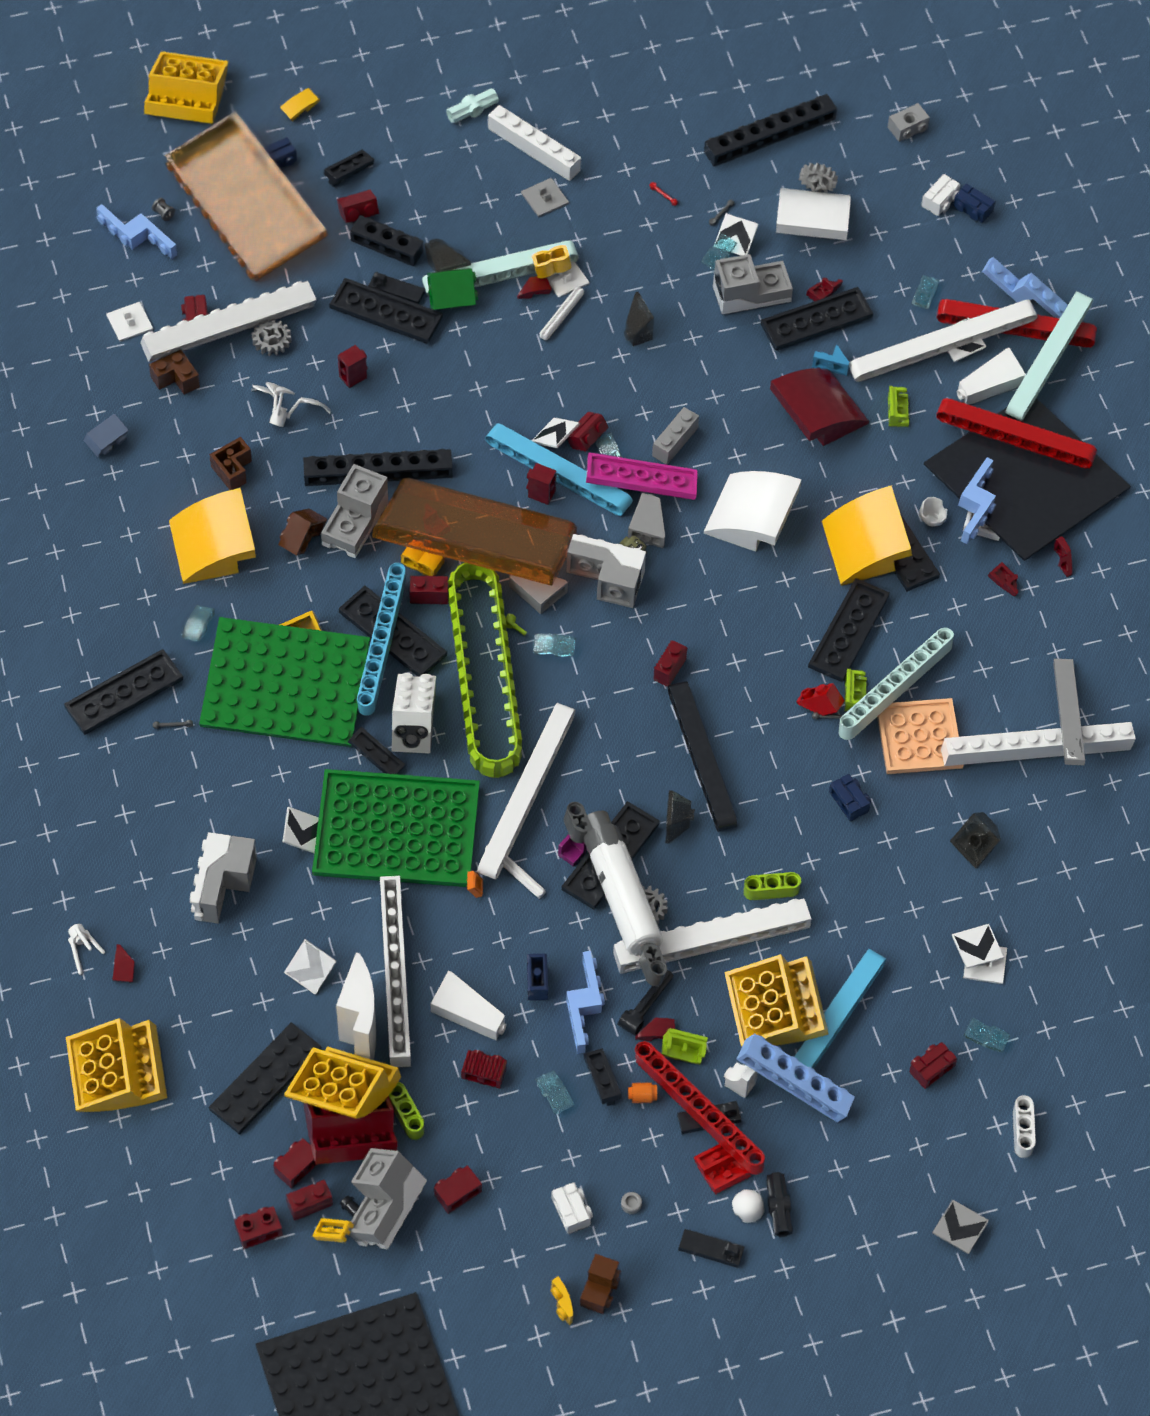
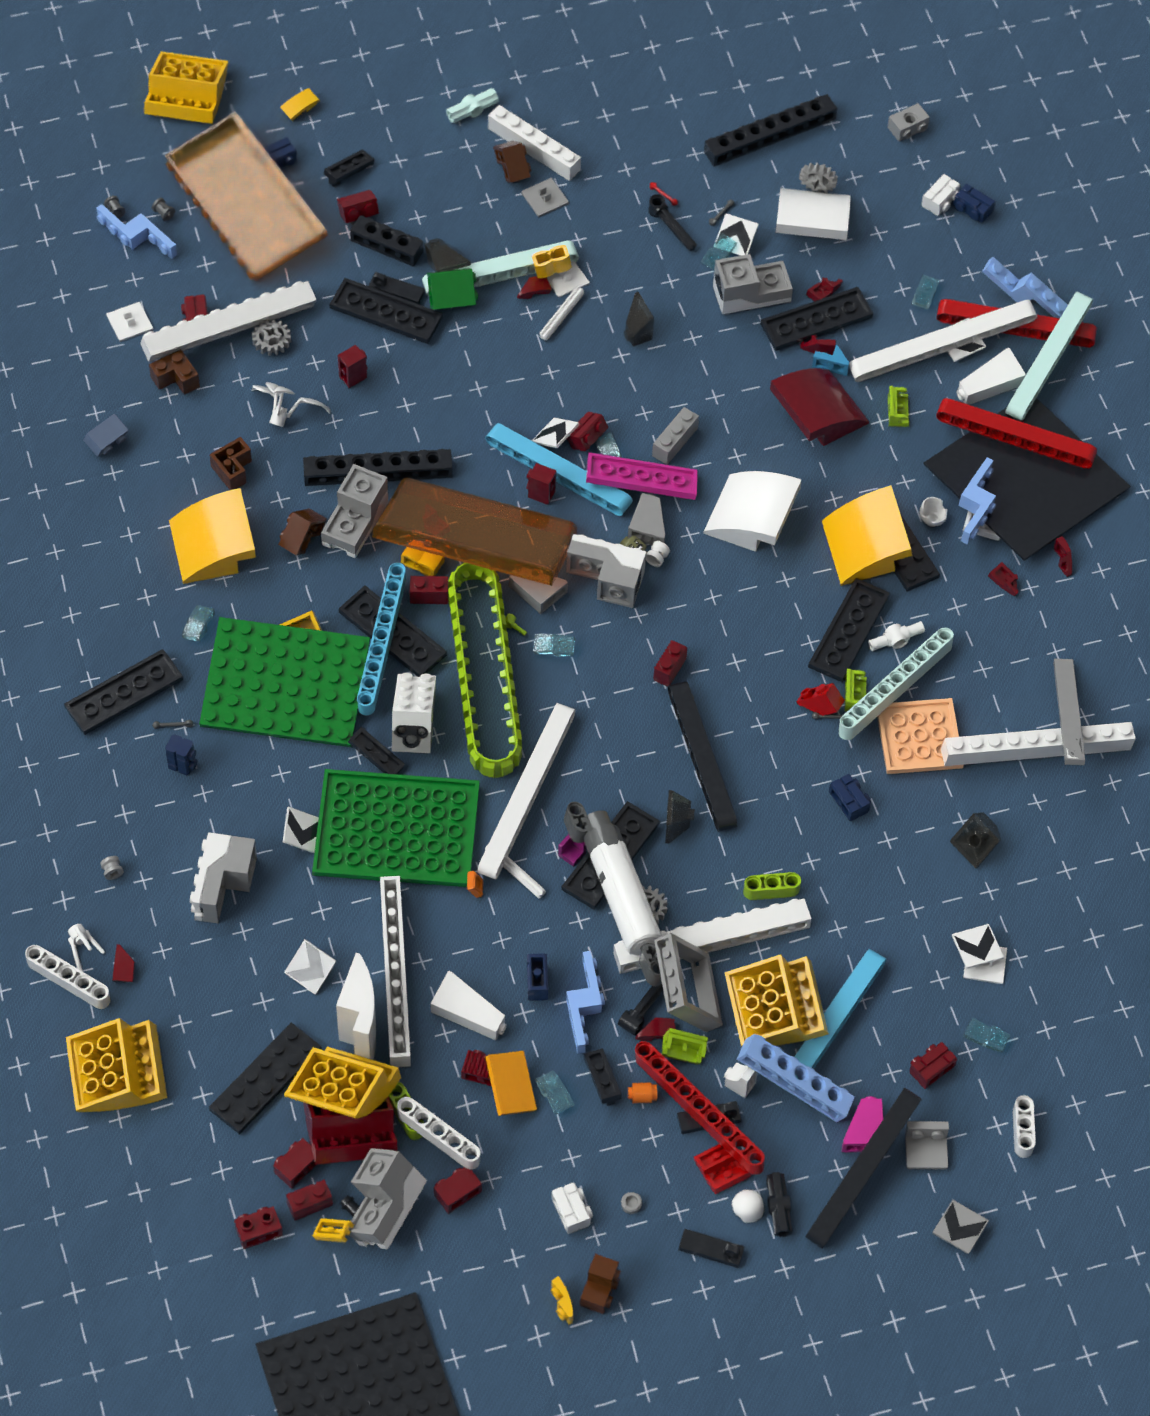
(71, 984): none -> white beam
(111, 867): none -> light grey wheel
(114, 206): none -> dark grey bush
(181, 755): none -> dark blue brick
(441, 1141): none -> white beam
(511, 1083): none -> light orange tile
(513, 160): none -> reddish brown brick
(656, 556): none -> white wheel
(661, 211): none -> black axle
(668, 951): none -> light grey window
(819, 345): none -> dark red slope
(863, 1125): none -> dark pink slope
(863, 1168): none -> black beam
(896, 636): none -> white pin
(926, 1144): none -> light grey bracket

